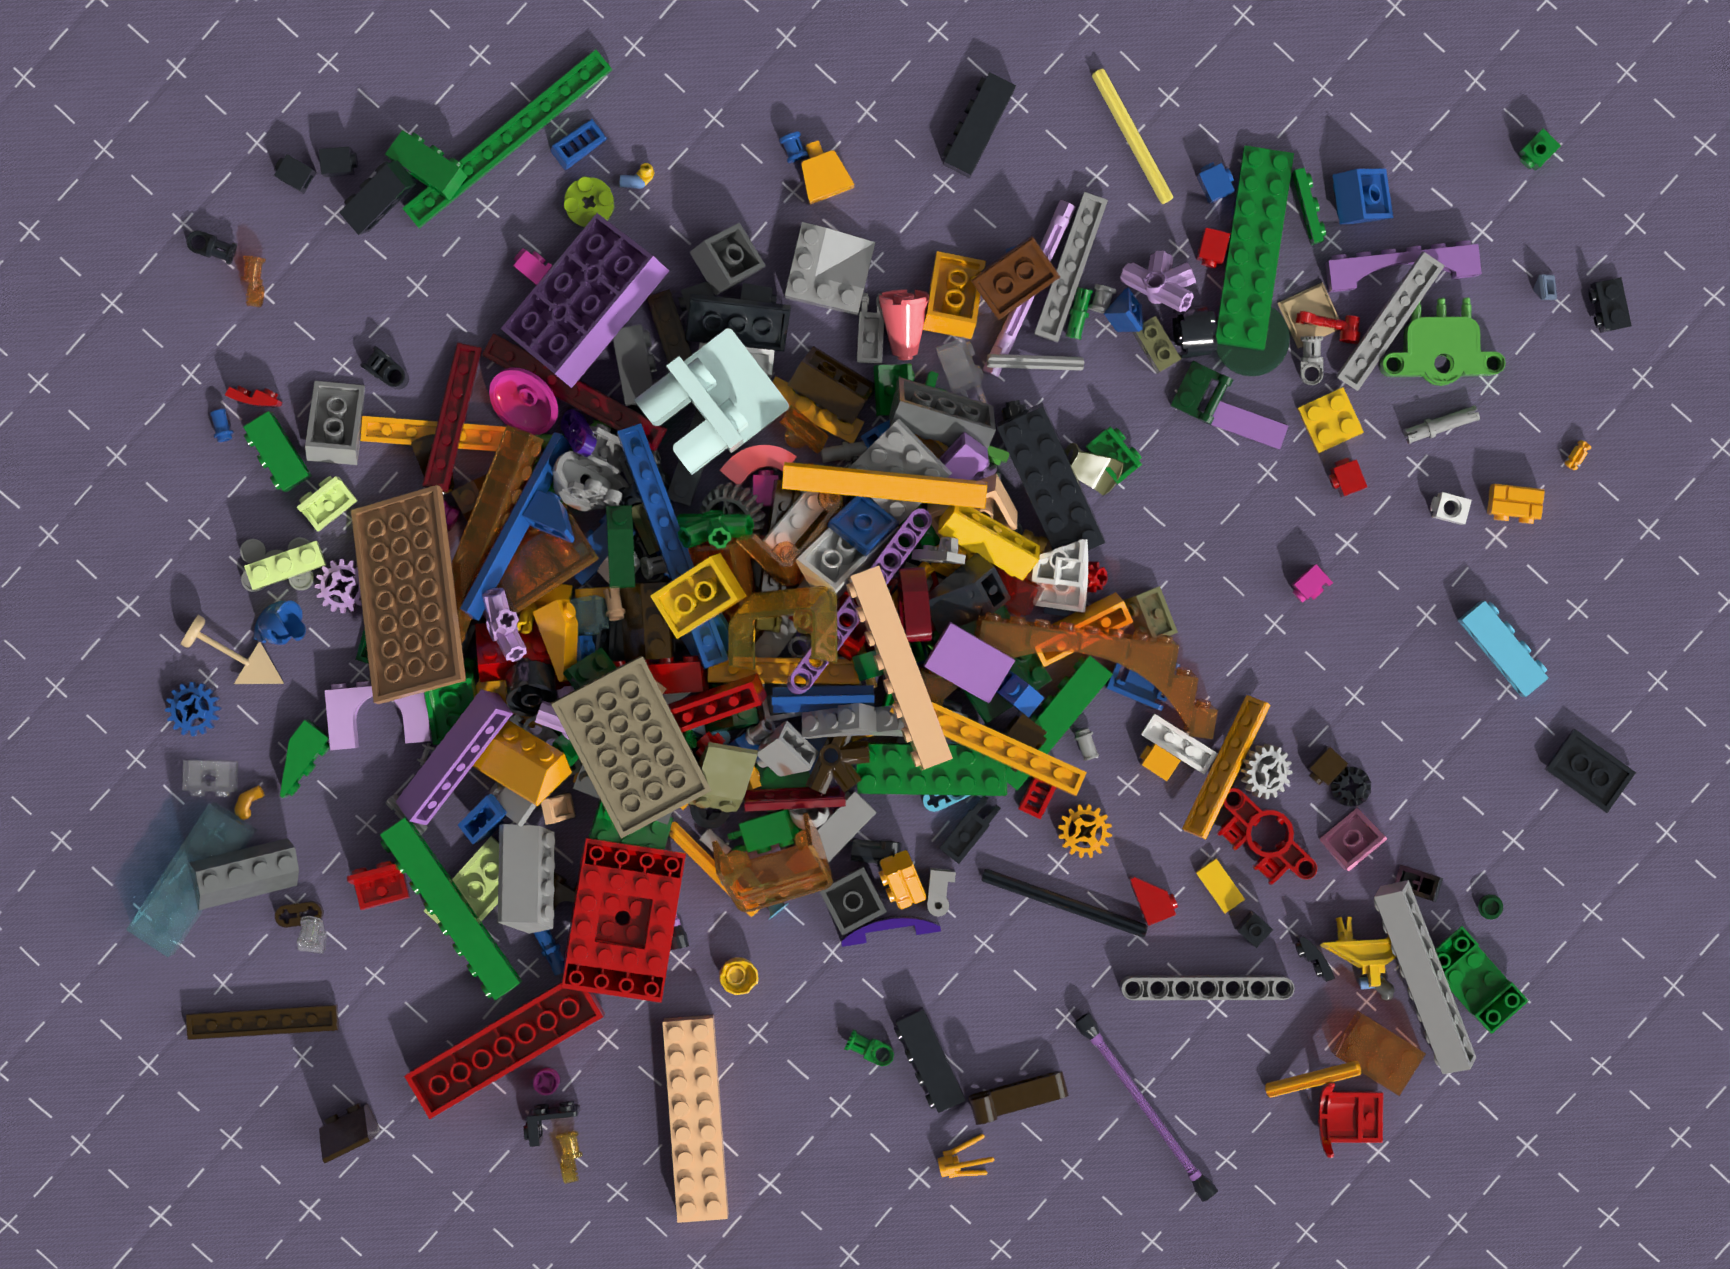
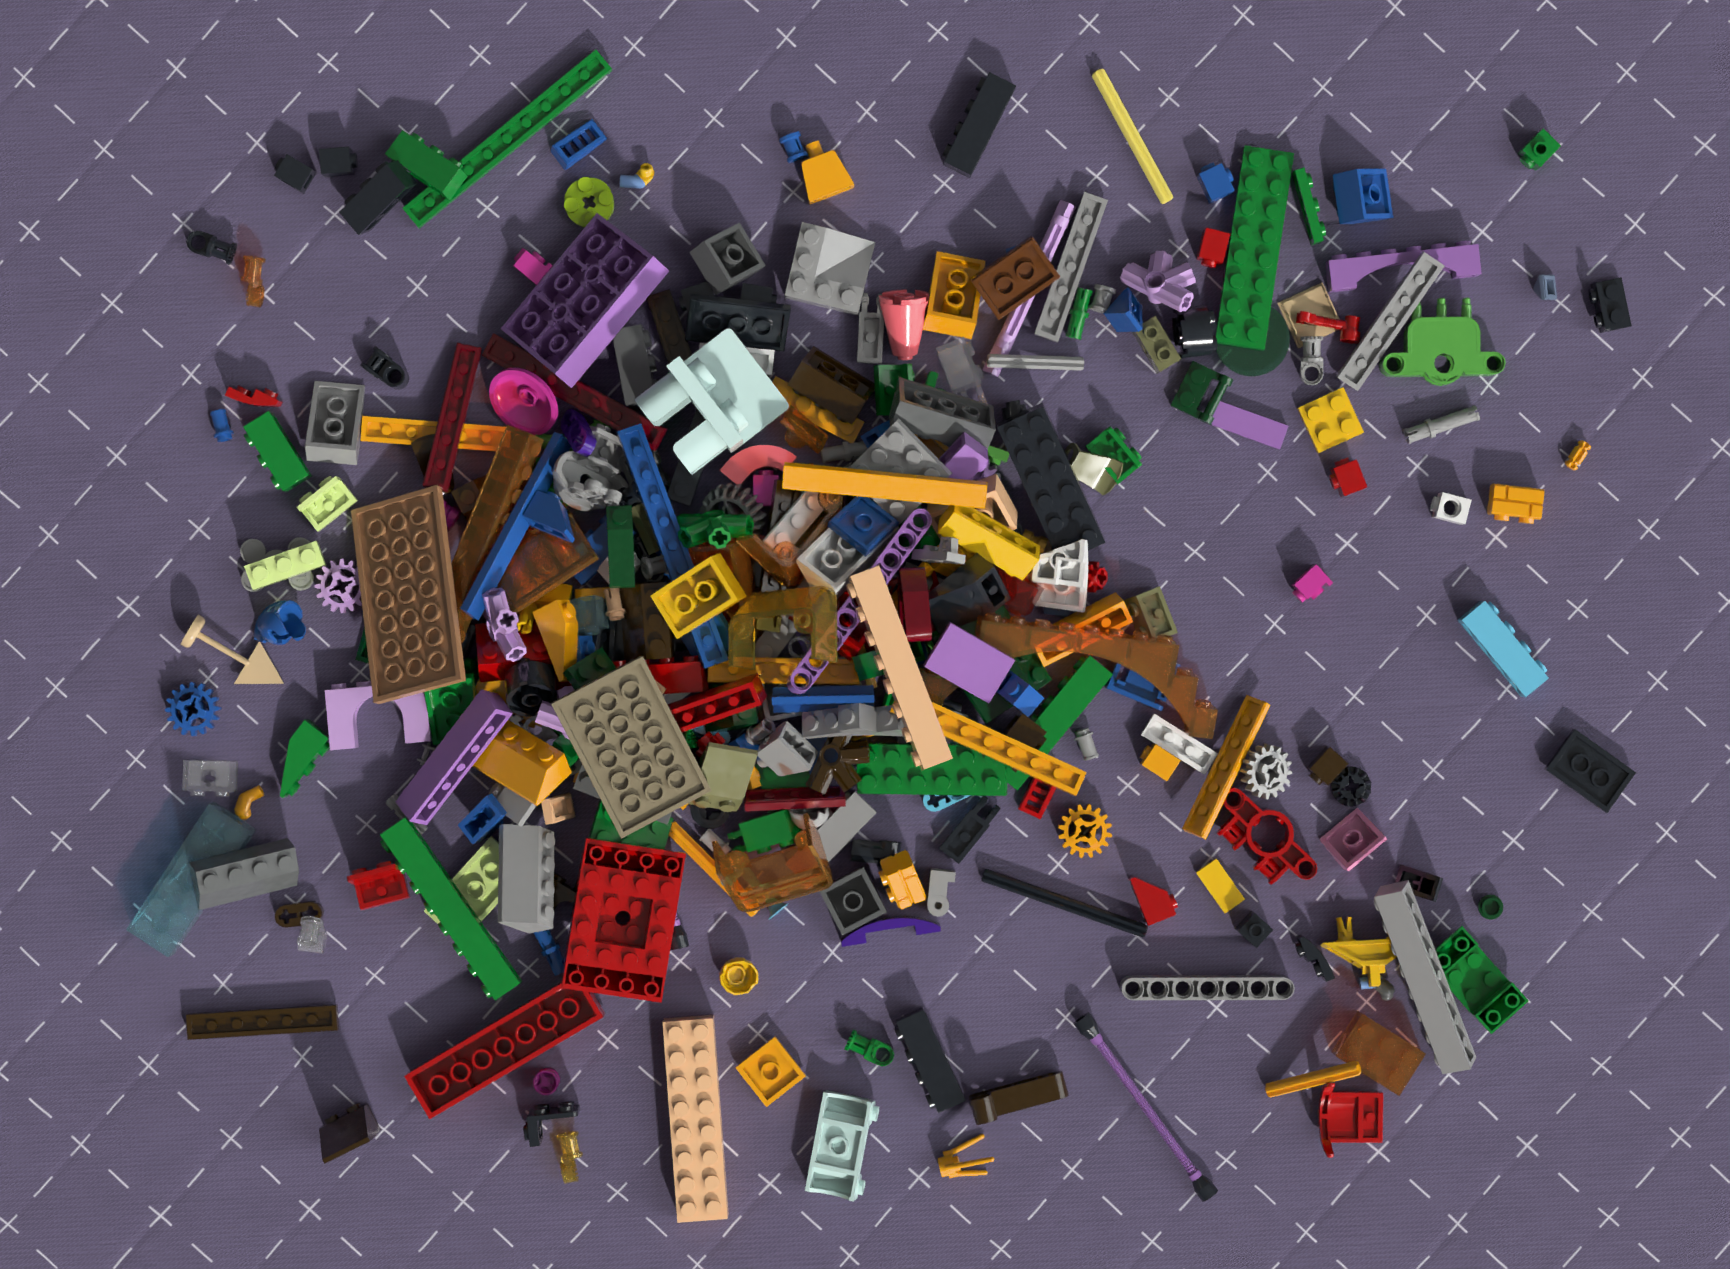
(770, 1071): none -> light orange plate
(840, 1145): none -> light aqua piece

